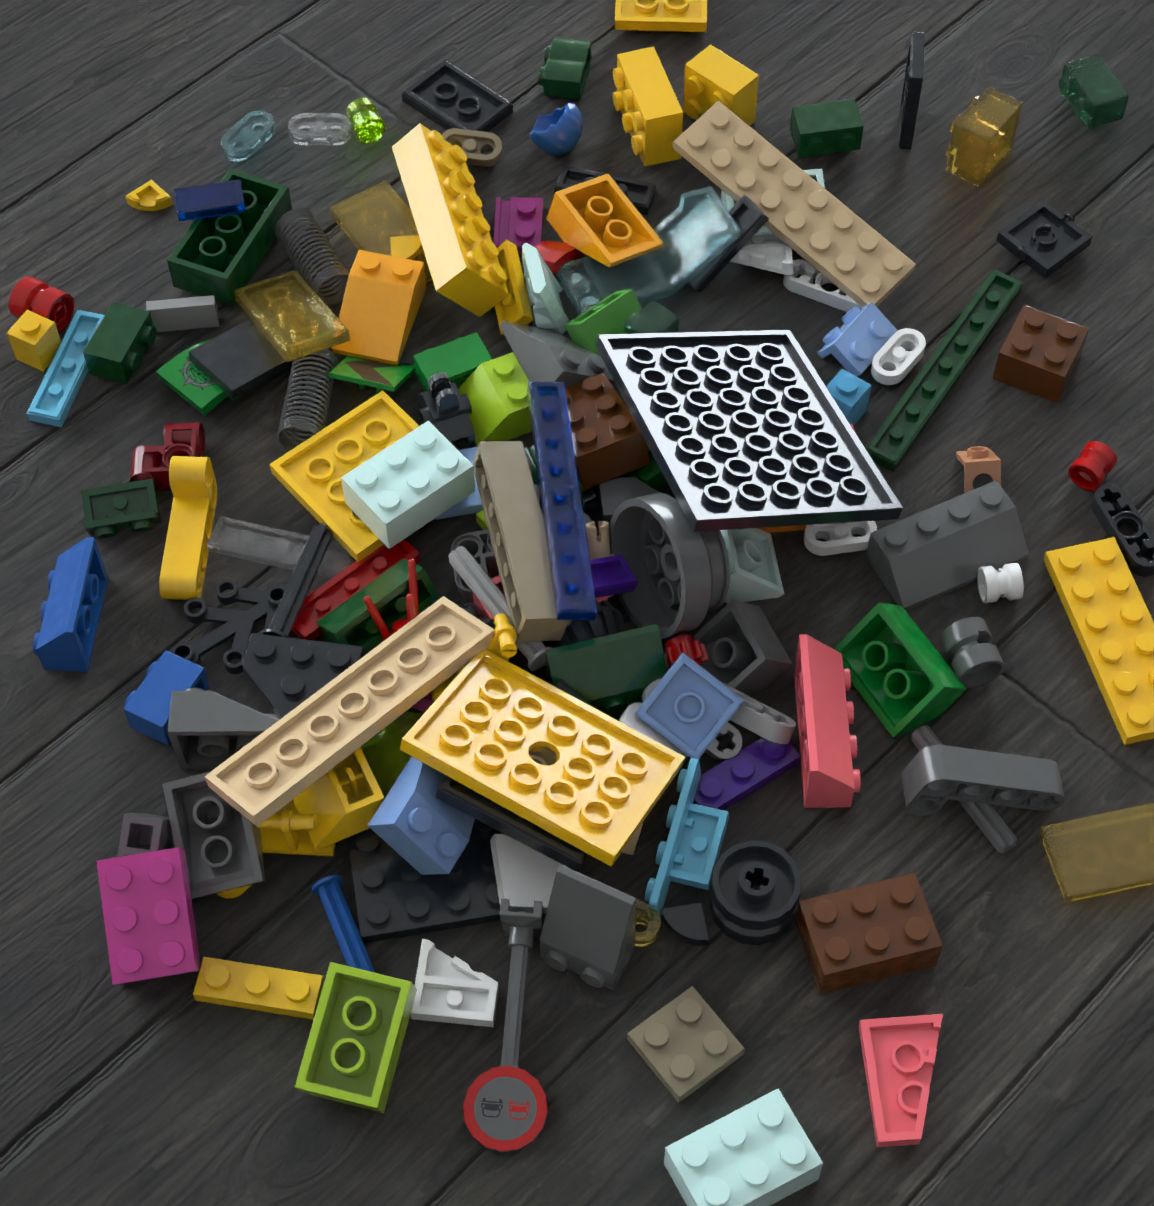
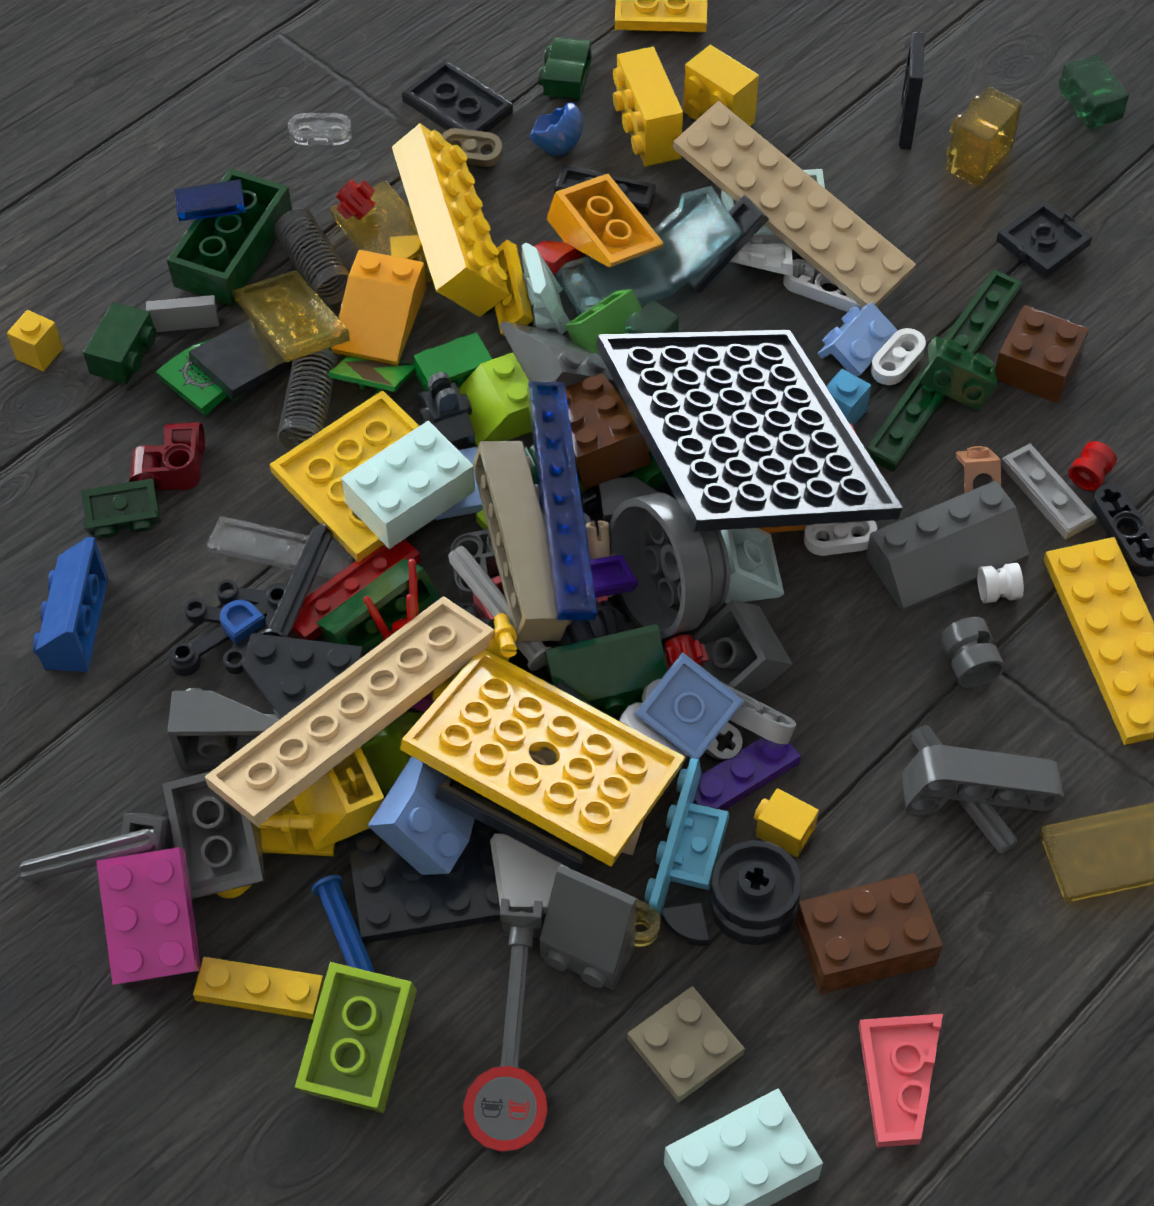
(43, 300): red wheel -> none
(65, 372): medium azure tile -> none
(87, 855): none -> dark grey axle
(149, 197): yellow tile -> none
(150, 705): blue brick -> none
(189, 527): yellow beam -> none
(240, 620): none -> blue tile
(248, 135): clear light blue plate -> none
(355, 199): none -> red gear
(365, 120): clear neon green wheel -> none
(452, 990): white wing -> none
(518, 221): magenta plate -> none
(785, 821): none -> yellow brick
(824, 726): coral slope -> none
(826, 128): dark green brick -> none
(898, 670): green slope -> none
(959, 373): none -> dark green bracket
(1048, 491): none -> light grey tile

